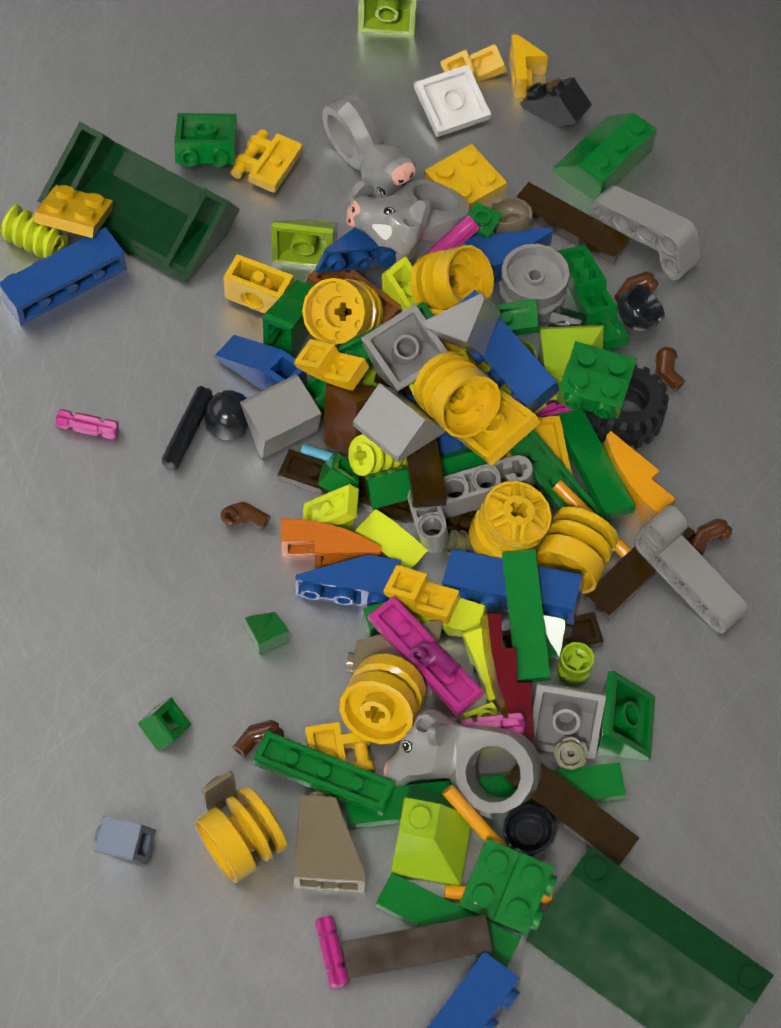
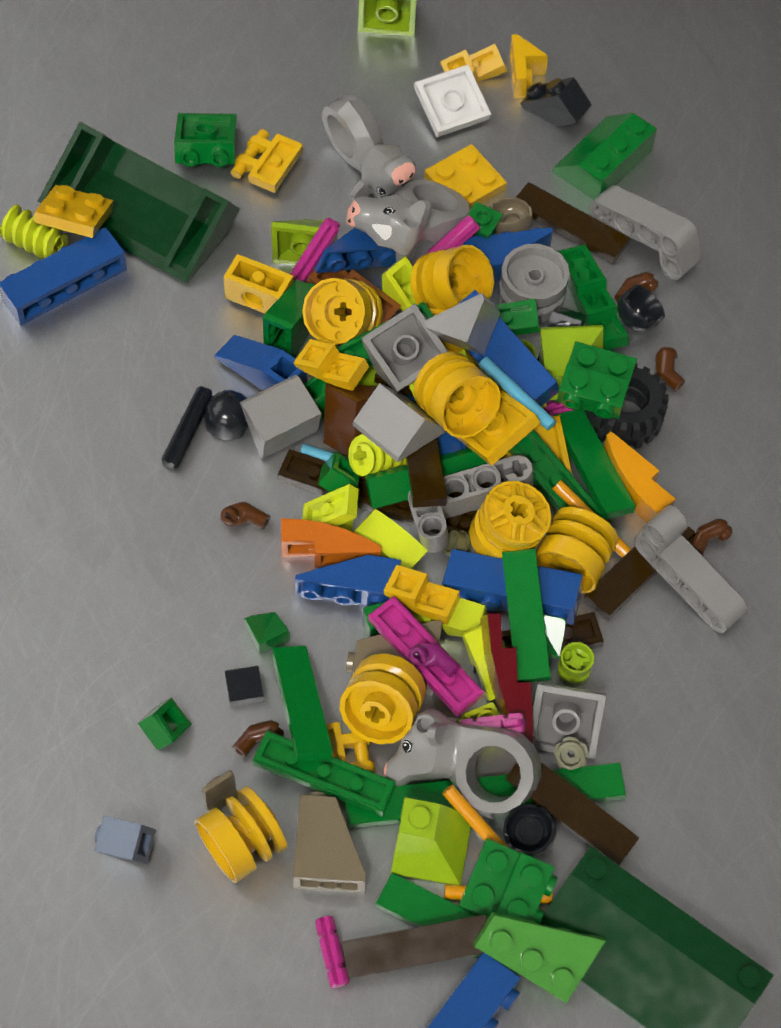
(87, 424): dark pink axle -> none
(244, 686): none -> black tile
(301, 703): none -> green tile
(315, 249): none -> dark pink axle
(516, 392): none -> medium azure bar
(543, 954): none -> bright green wing
(626, 719): green slope -> none

